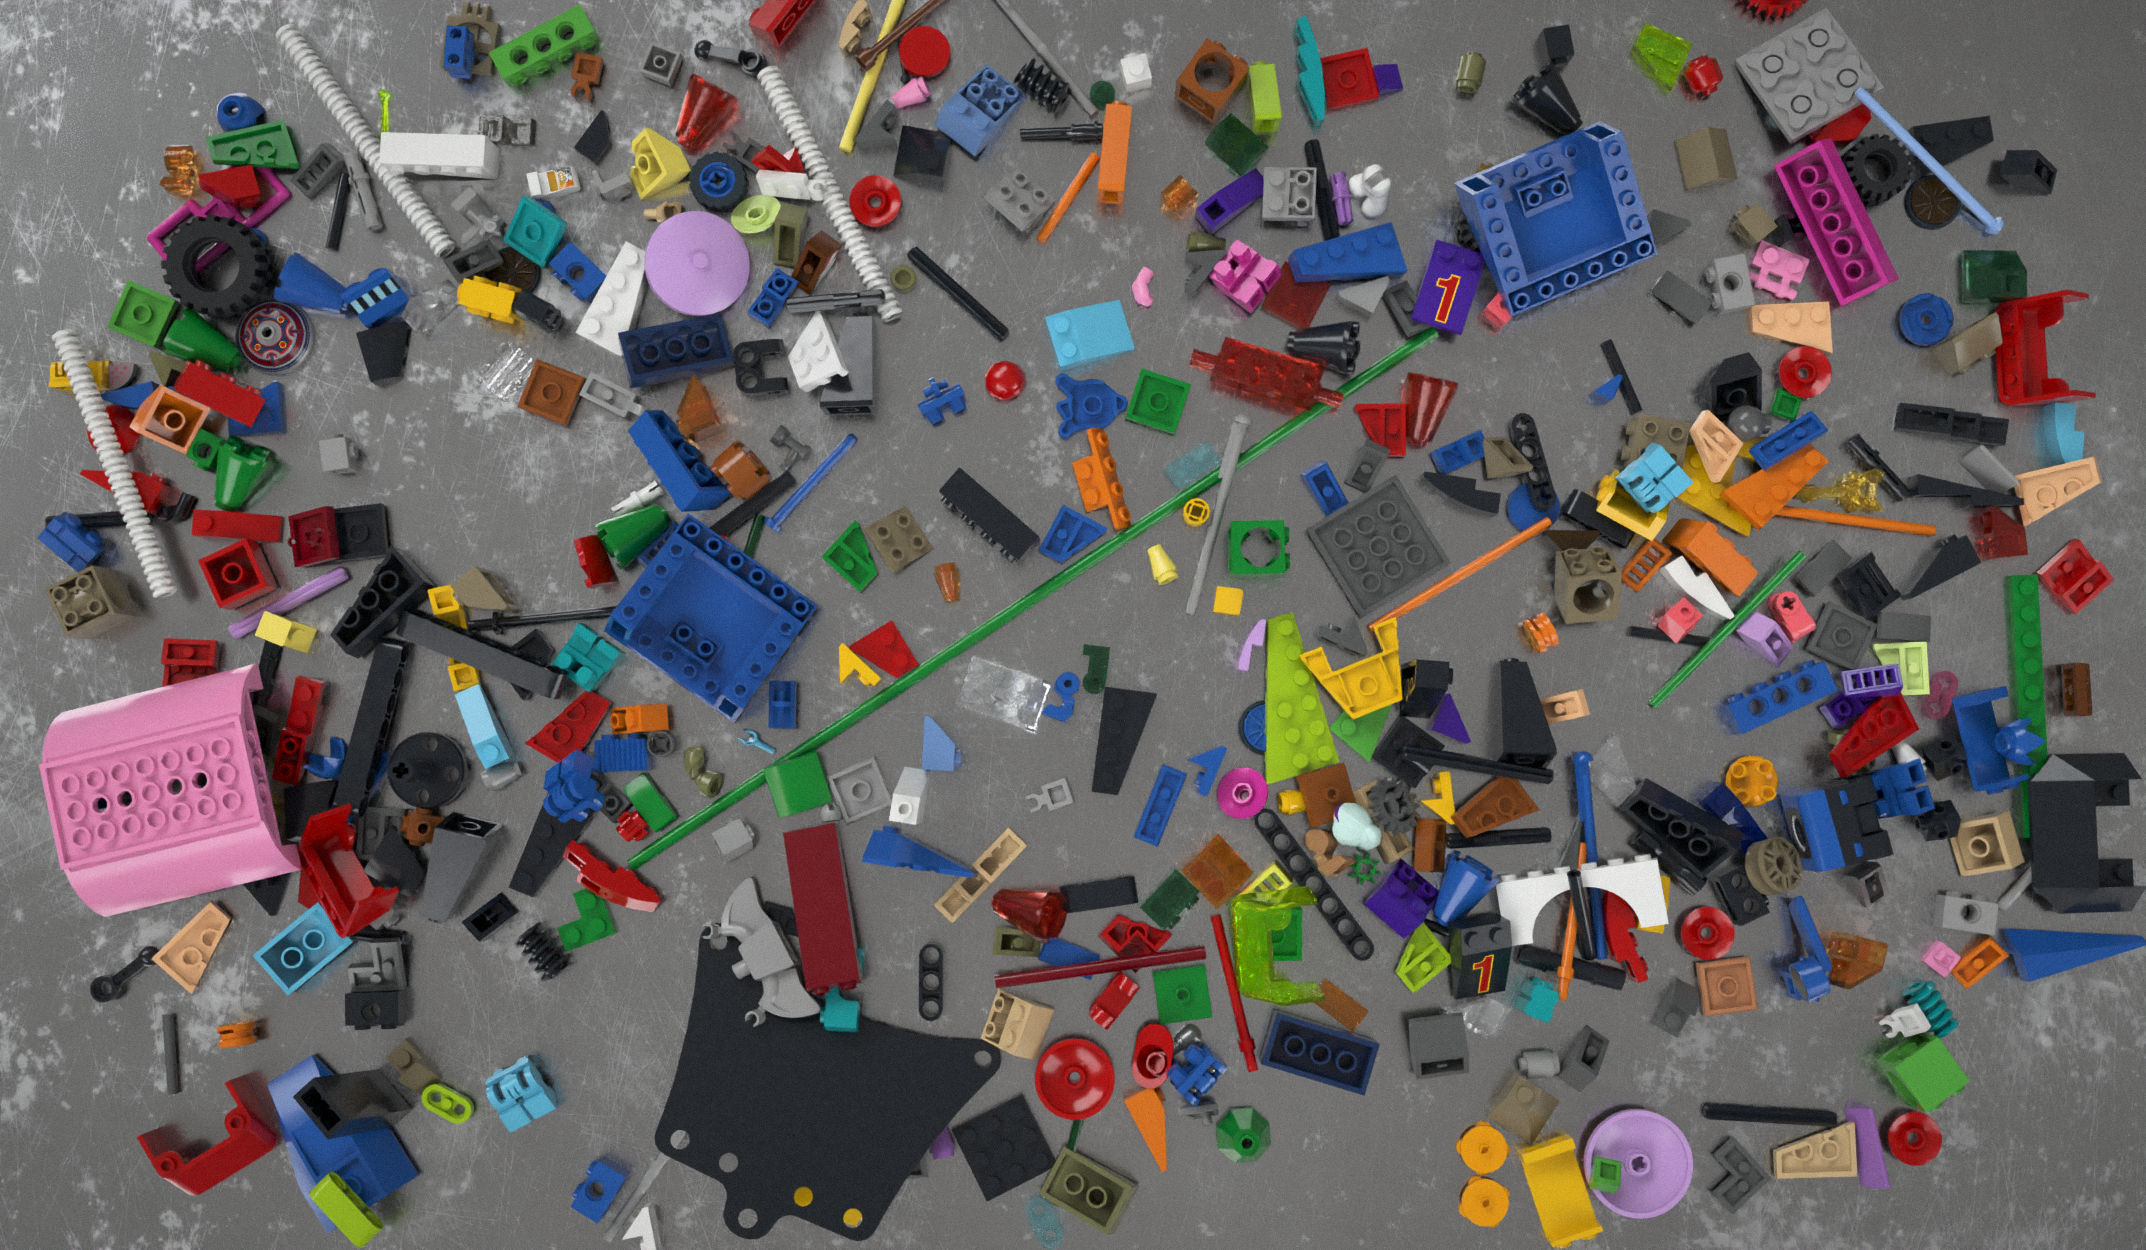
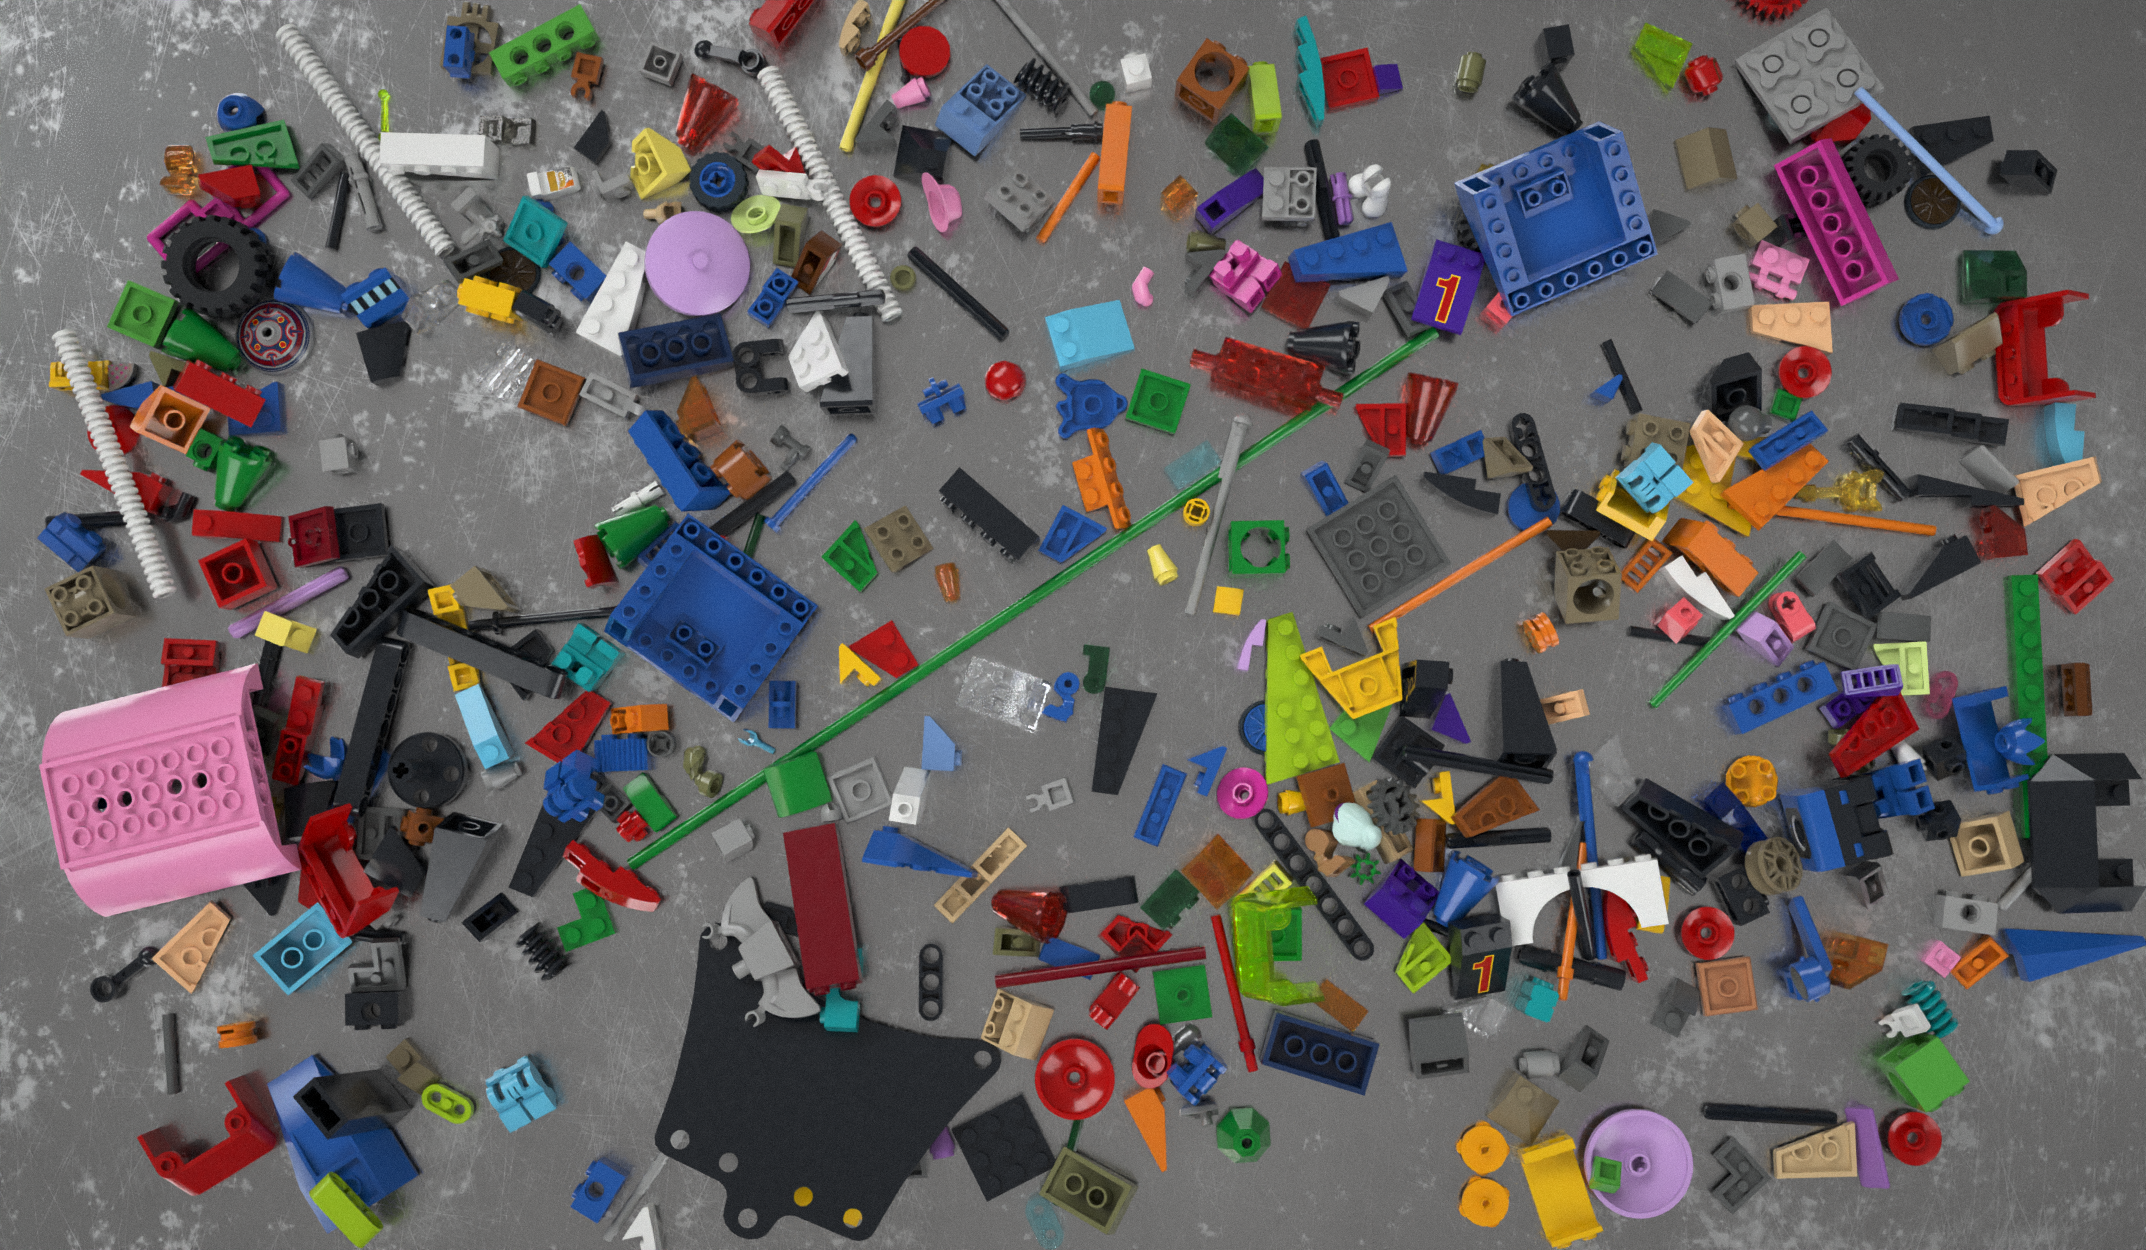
(943, 202): none -> bright pink piece

